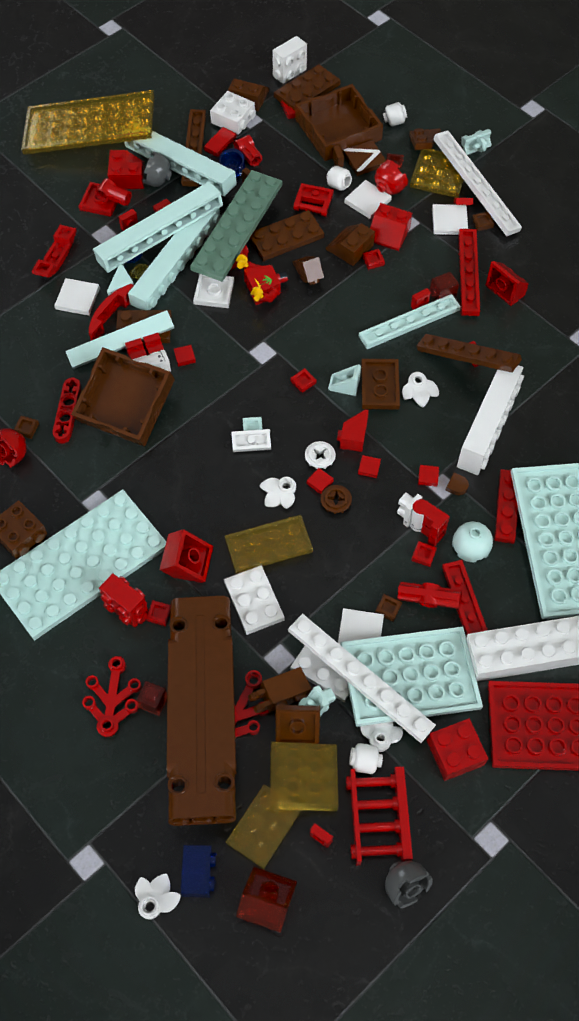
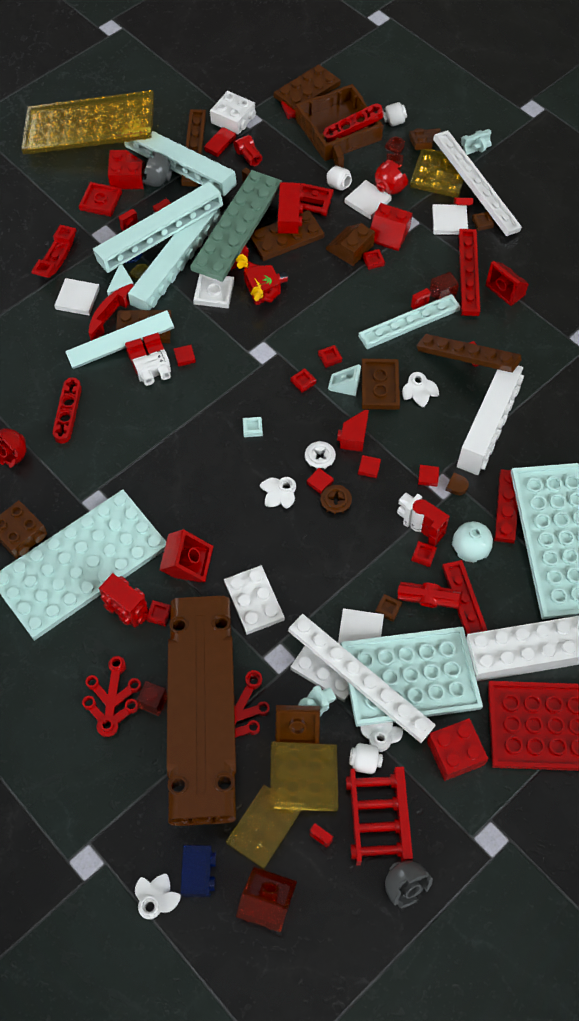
(26, 426): reddish brown tile -> none
(109, 191): red piece -> none
(123, 396): reddish brown tile -> none
(234, 160): clear blue piece -> none
(250, 91): reddish brown slope -> none
(251, 440): white plate -> none
(268, 544): clear yellow plate -> none
(281, 690): reddish brown hinge -> none
(289, 59): white brick -> none
(290, 208): none -> red brick
(309, 269): slope -> none
(330, 356): none -> red tile
(352, 121): none -> red beam
(364, 157): reddish brown tile -> none
(395, 145): none -> clear red tile

